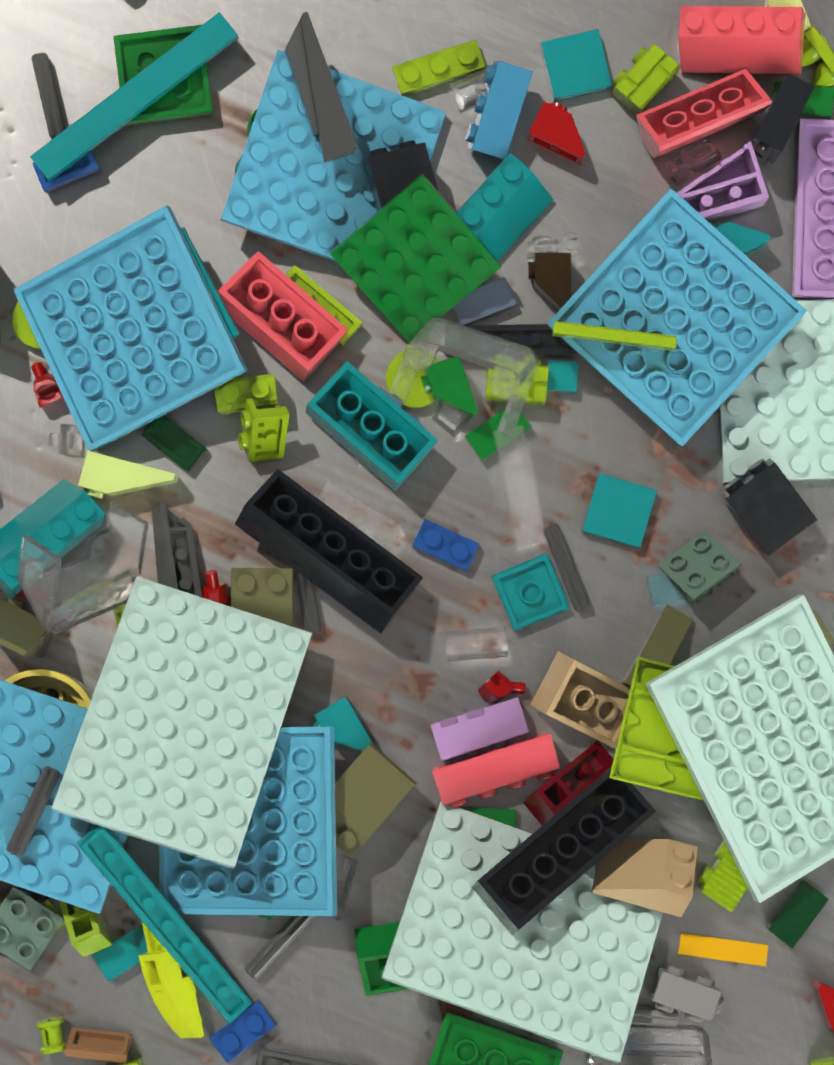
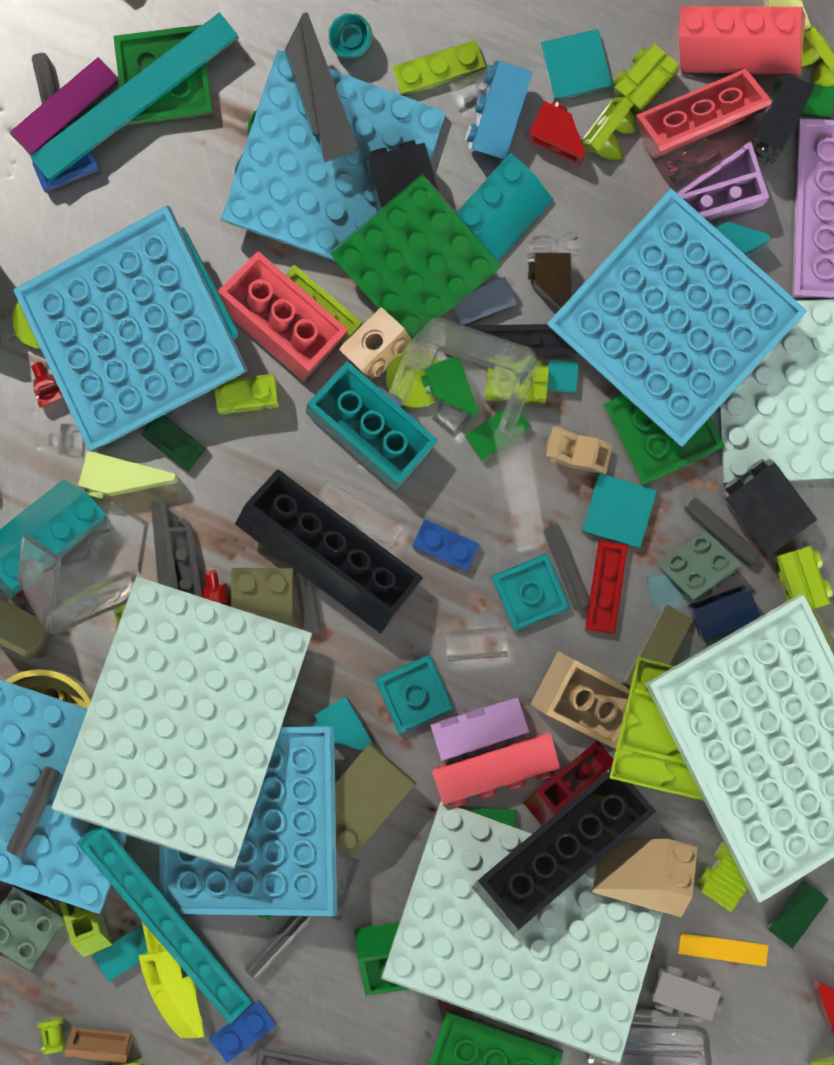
(64, 106): none -> magenta tile
(263, 432): lime bracket -> none
(350, 35): none -> teal hair
(377, 329): none -> tan brick
(414, 694): none -> teal tile
(499, 688): red piece -> none
(578, 451): none -> tan brick
(600, 136): none -> lime tile
(606, 587): none -> red tile
(614, 336): lime tile -> none
(650, 448): none -> green plate
(722, 531): none -> dark grey axle
(724, 612): none -> dark blue hinge
(801, 576): none -> lime brick

